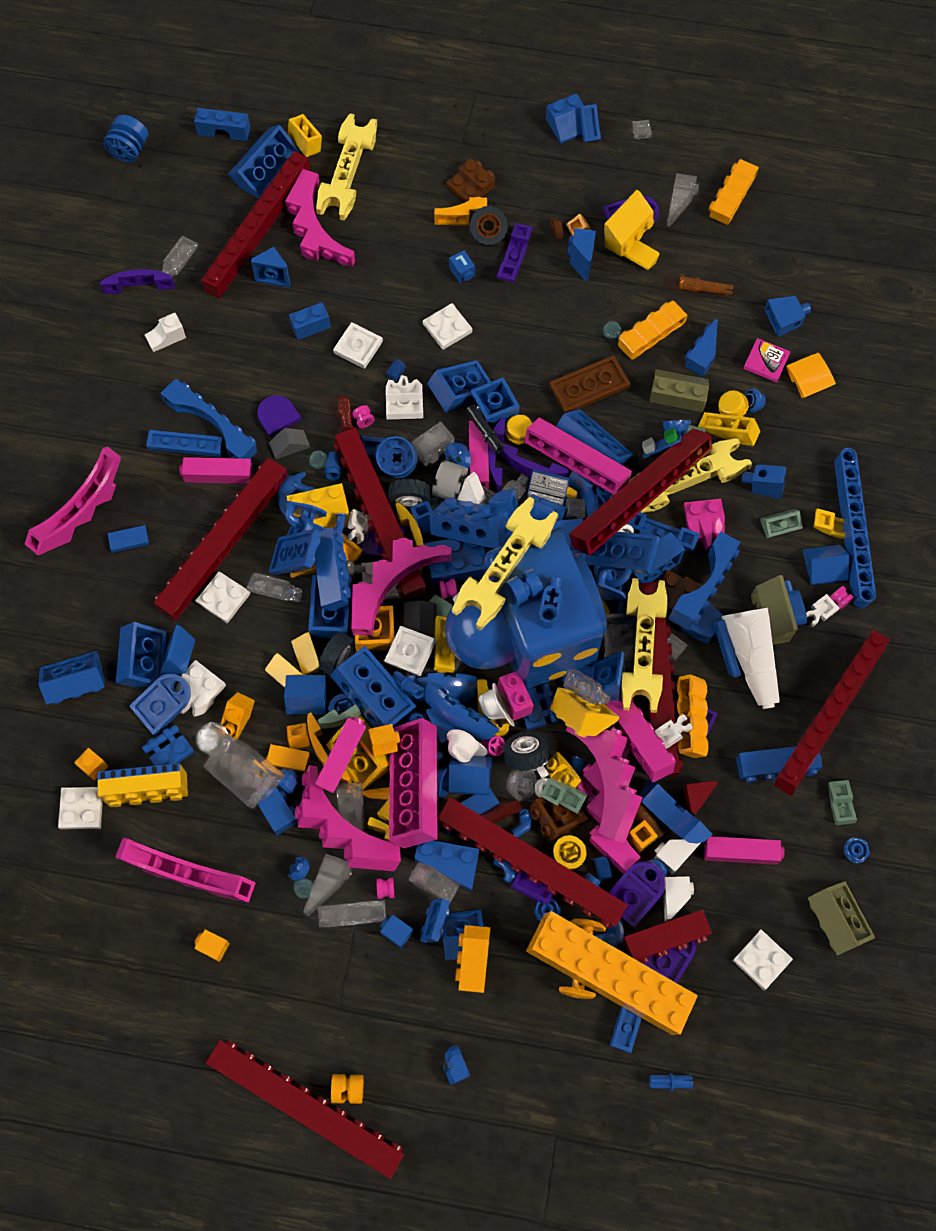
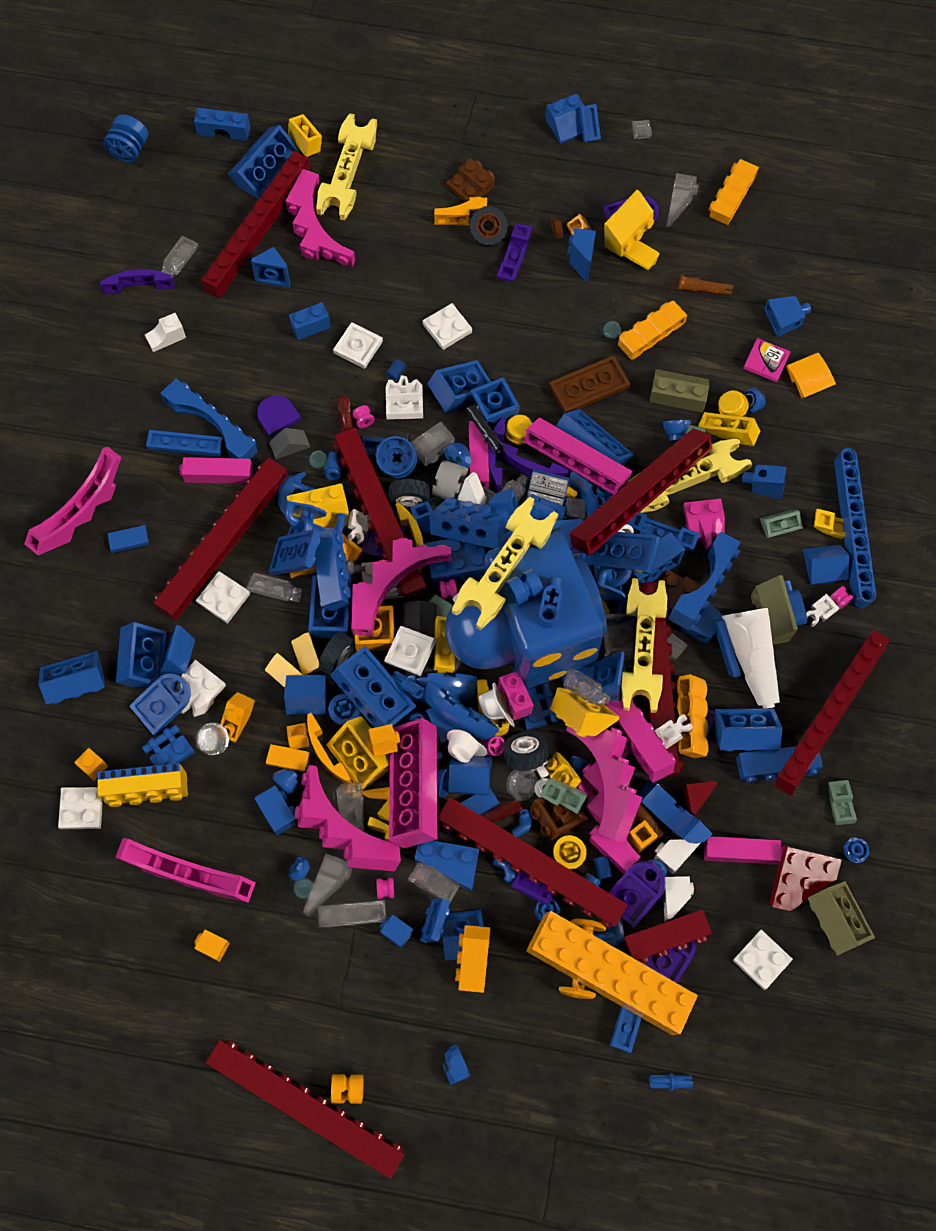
(243, 770): clear windscreen -> none
(333, 720): sand green slope -> none
(341, 754): dark pink brick -> none
(462, 266): blue brick -> none
(670, 439): piece -> none
(703, 354): blue slope -> none
(747, 729): none -> blue brick
(801, 876): none -> plate

